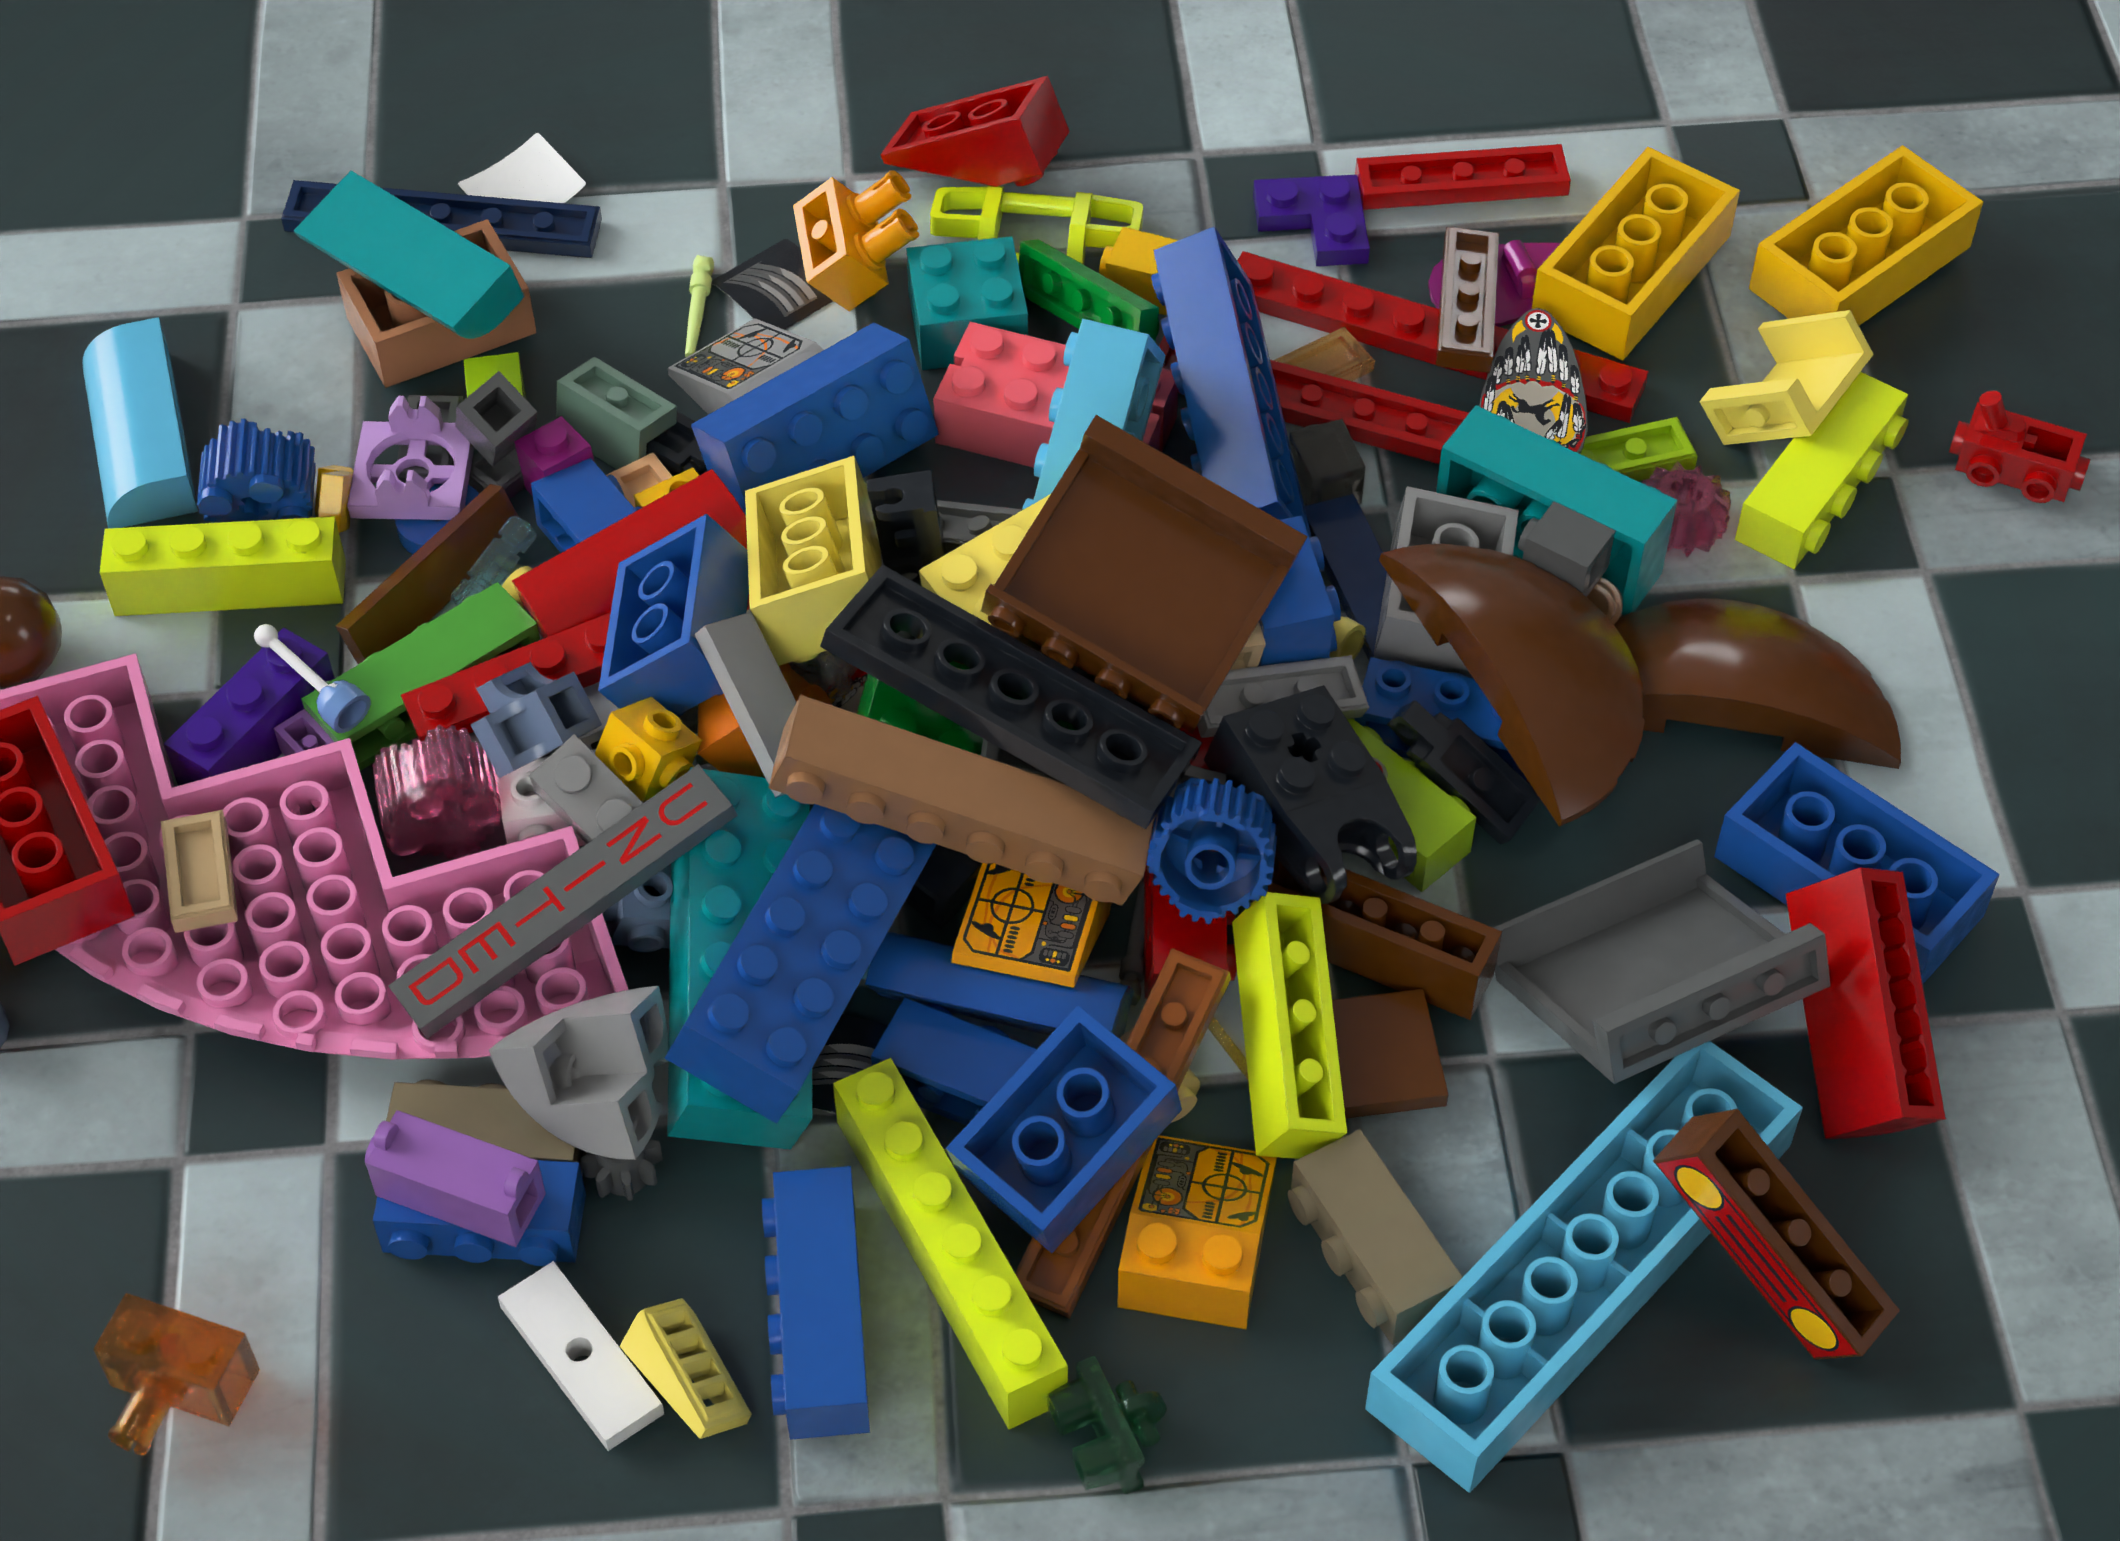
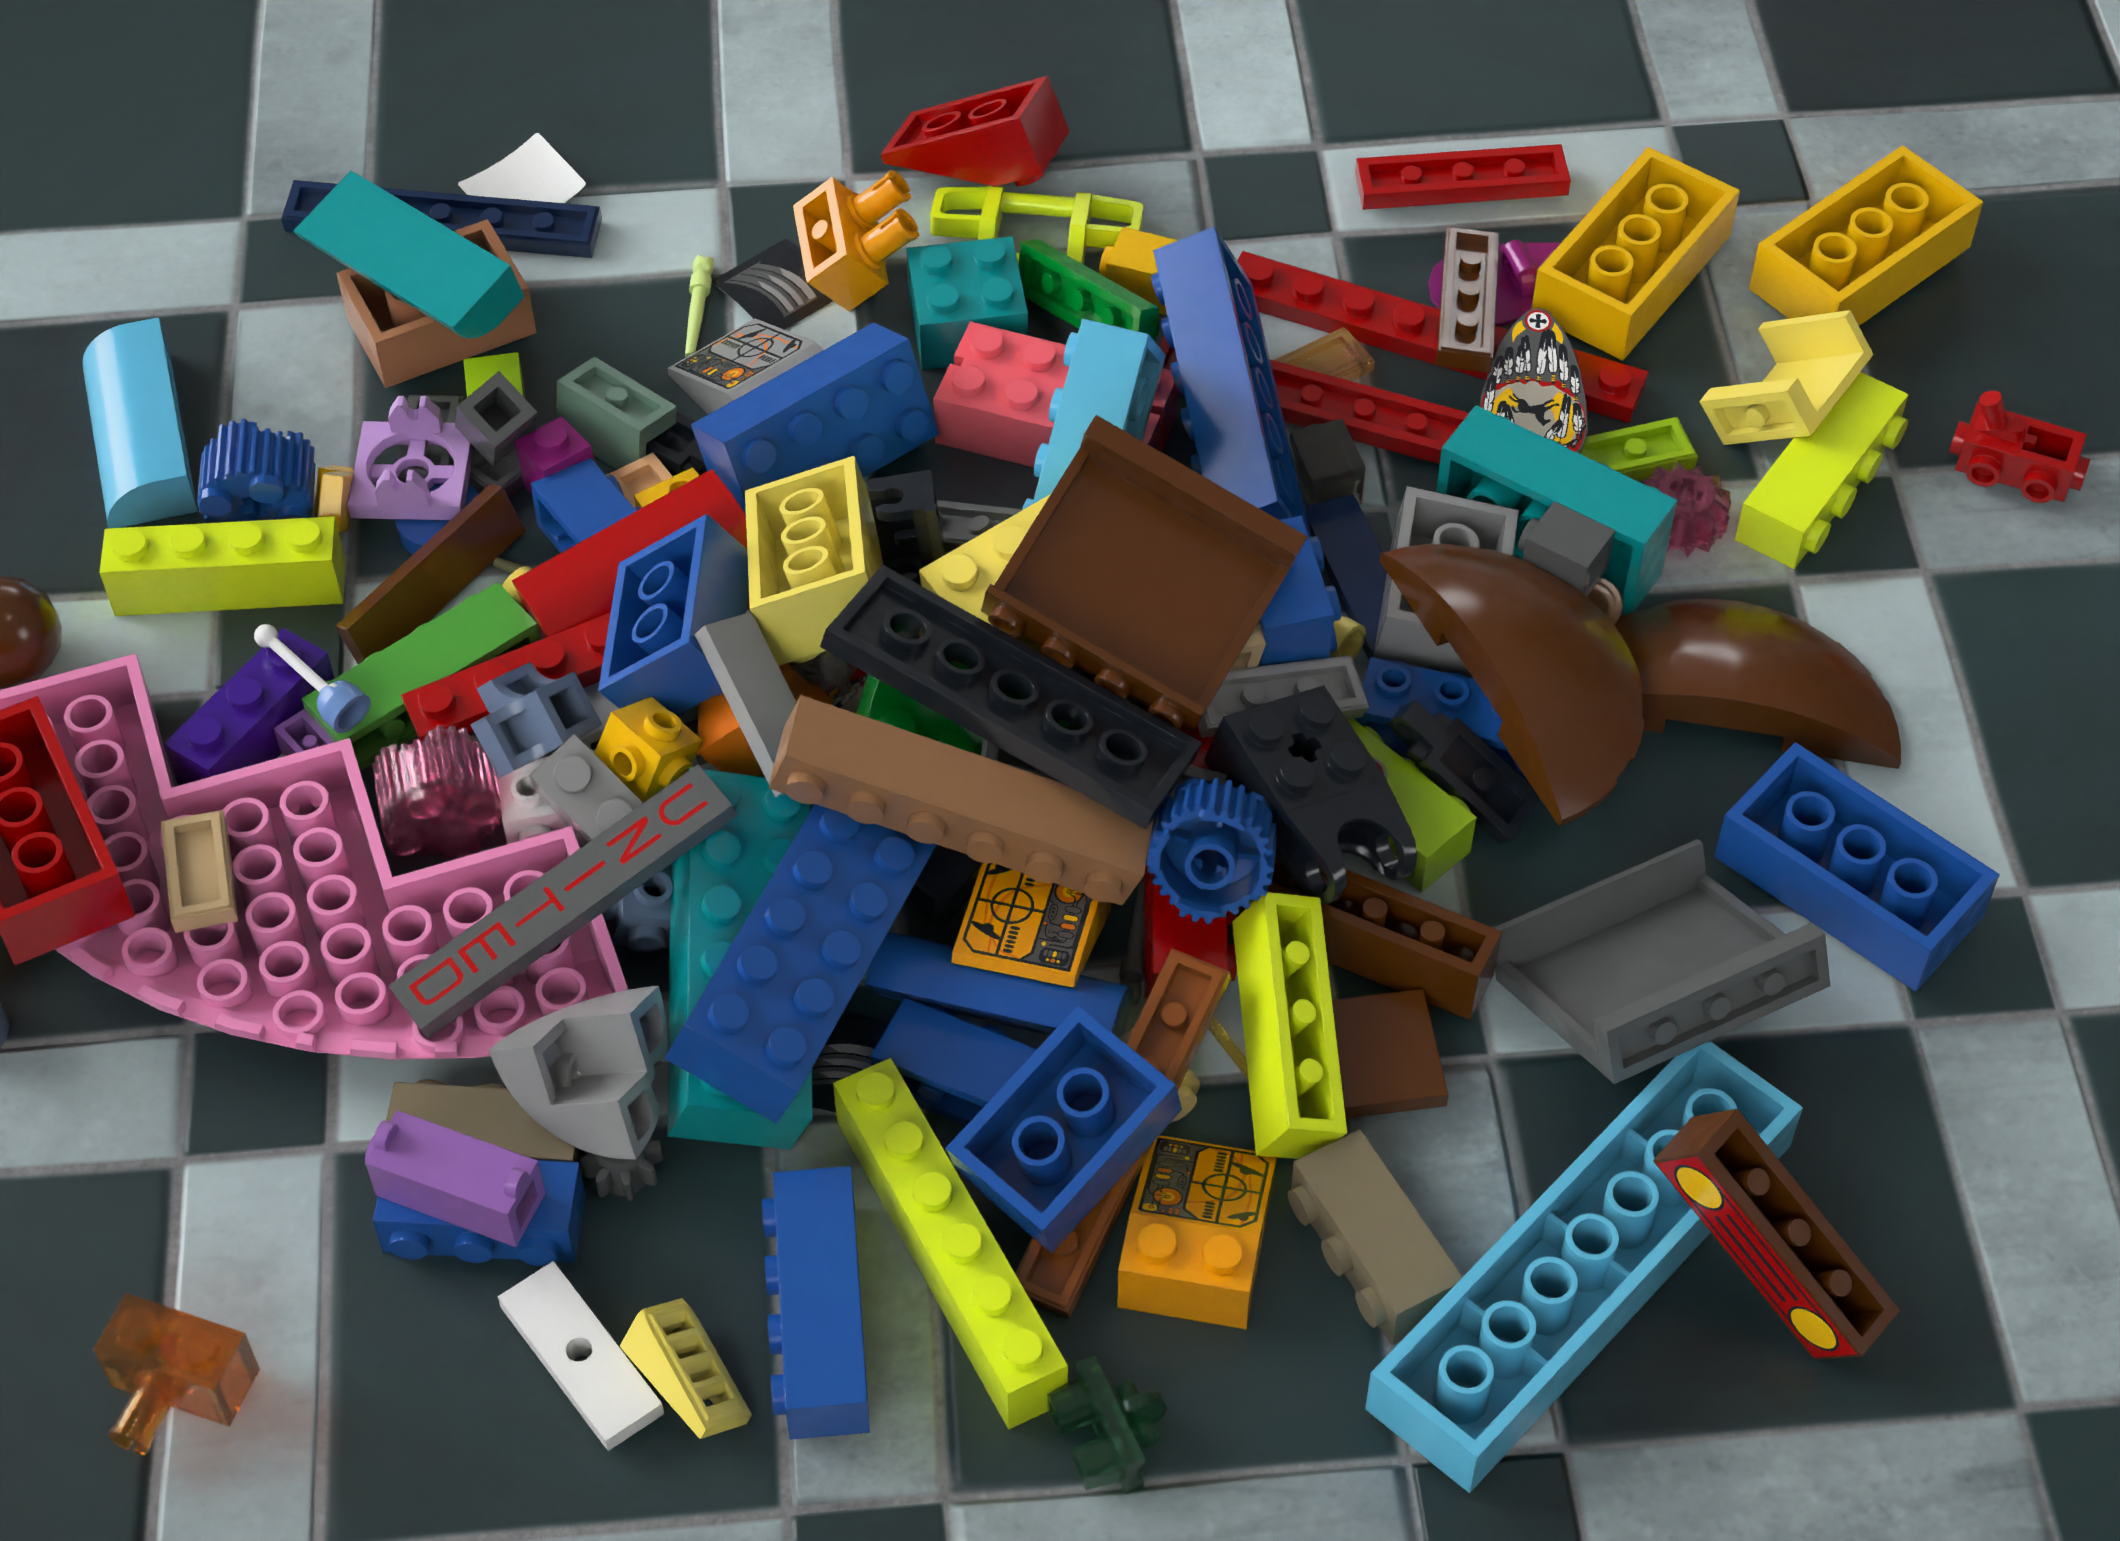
(497, 559): clear light blue axle -> none
(1325, 206): dark purple plate -> none
(1873, 1021): red brick -> none

